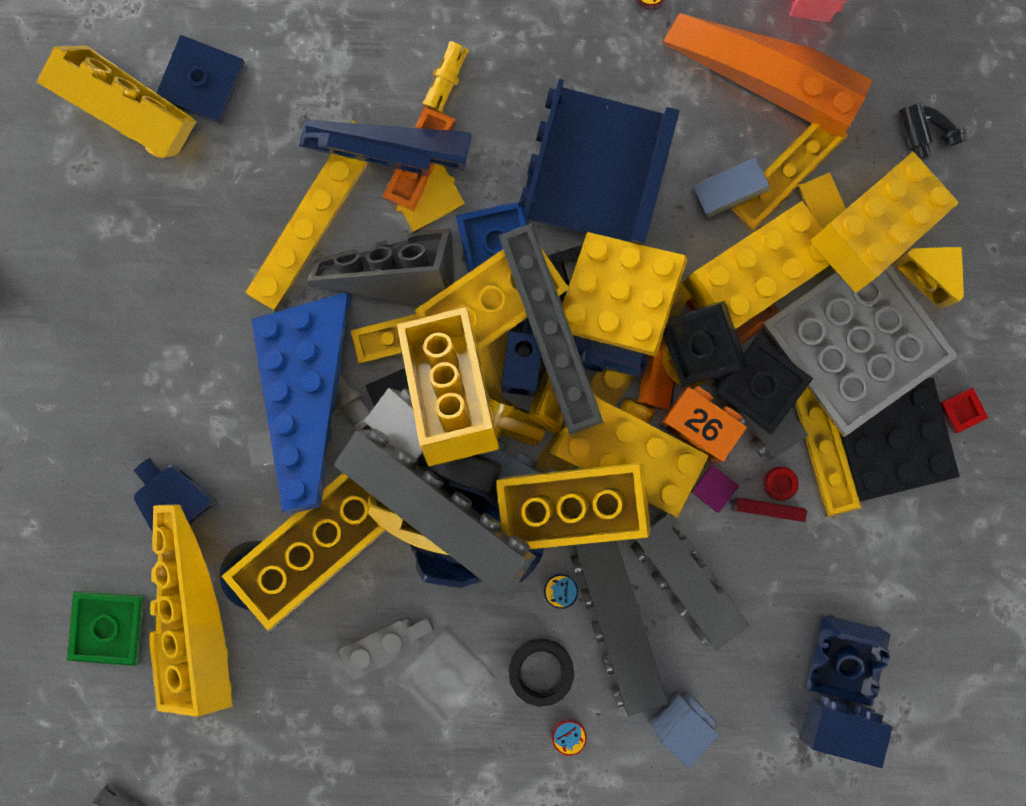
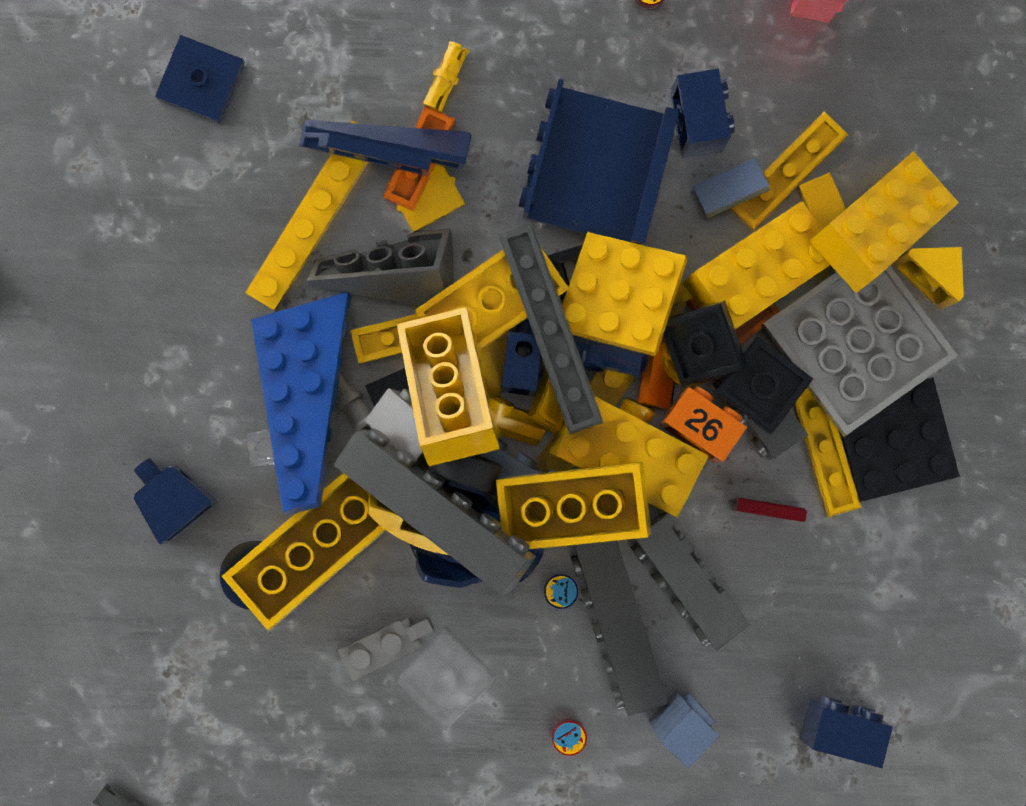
(105, 628): green plate -> none
(116, 99): yellow wedge -> none
(189, 634): yellow wedge -> none
(482, 228): blue tile -> none
(544, 698): black tyre -> none
(703, 119): none -> dark blue brick
(714, 489): magenta tile -> none
(775, 69): orange wedge -> none
(780, 483): red tile -> none
(849, 660): dark blue slope -> none
(917, 132): black plant -> none
(963, 410): red plate -> none

